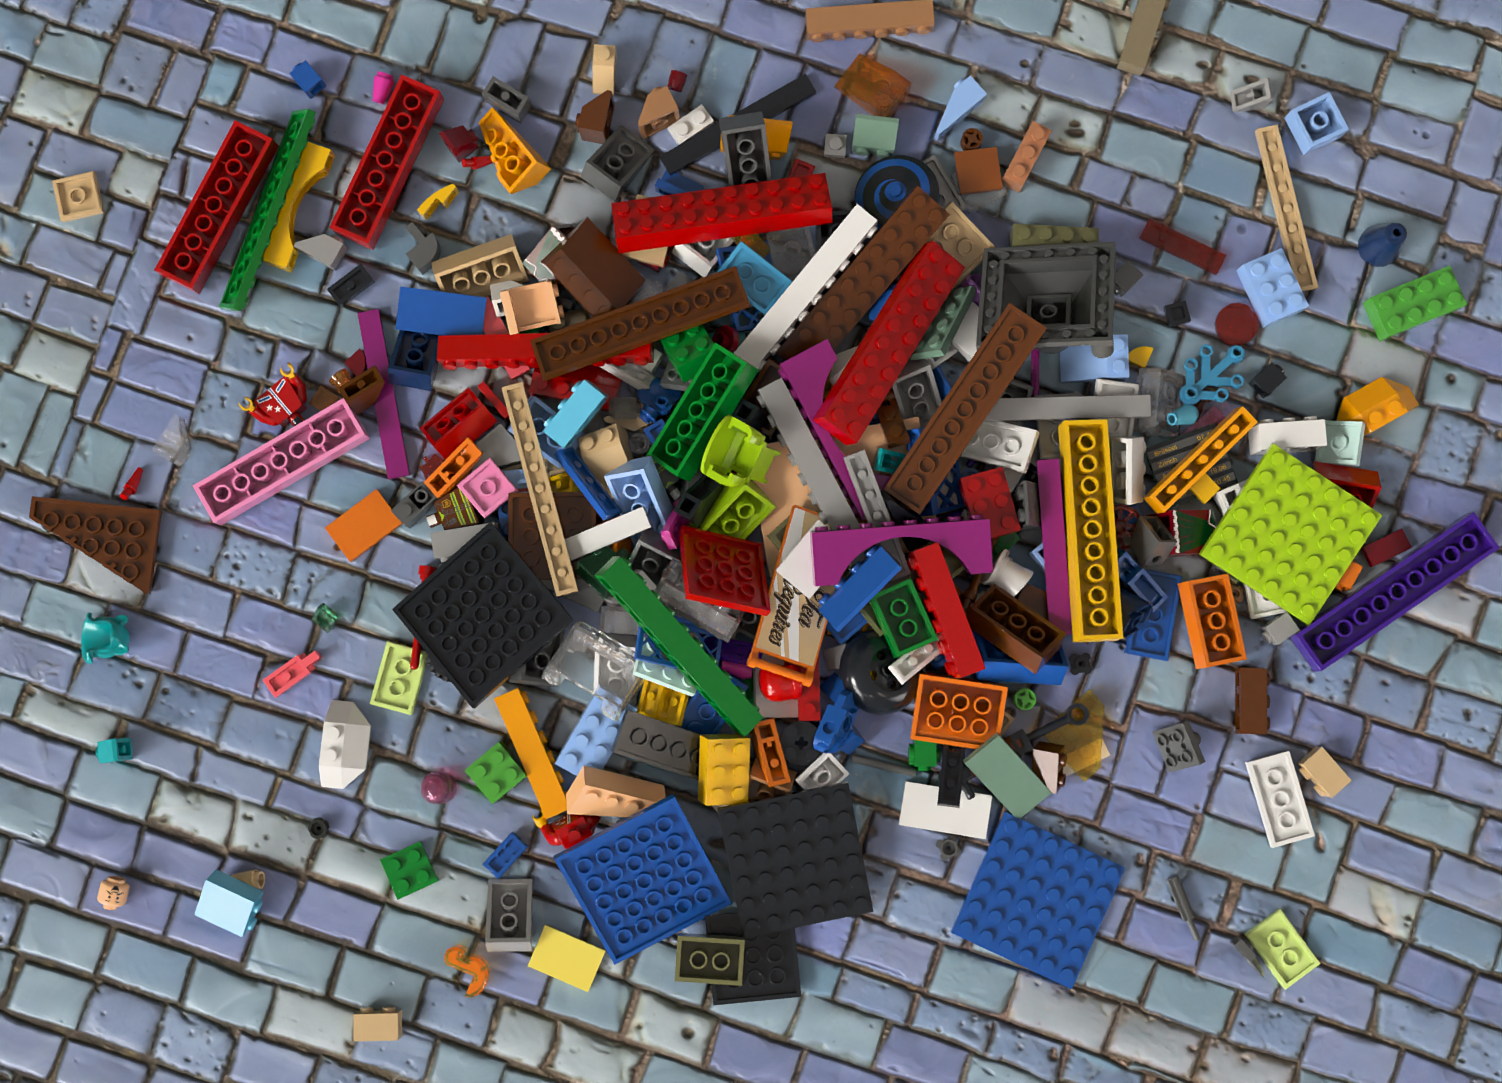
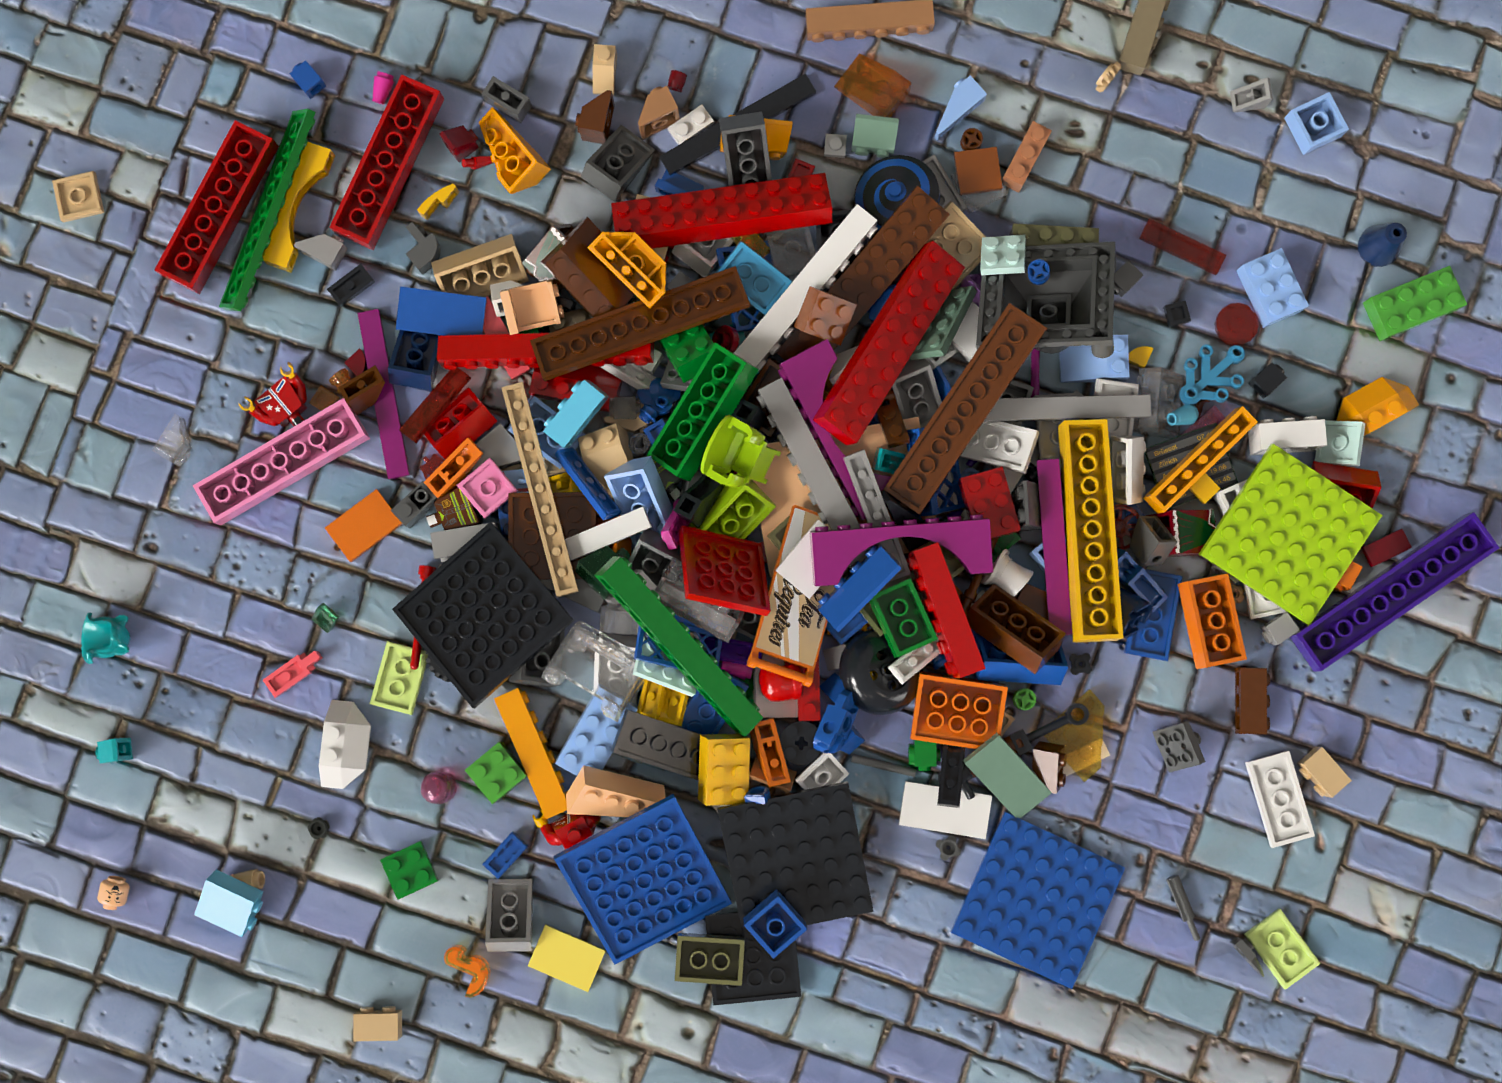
(113, 535): reddish brown wing -> none
(132, 485): red bar -> none
(434, 404): none -> clear red tile
(494, 400): red tile -> none
(633, 264): none -> light orange wedge
(758, 795): none -> blue tile
(775, 923): none -> blue brick
(825, 315): none -> dark orange brick
(1003, 255): none -> light aqua plate
(1039, 267): none -> blue wheel
(1107, 76): none -> tan gear
(1286, 206): tan plate -> none

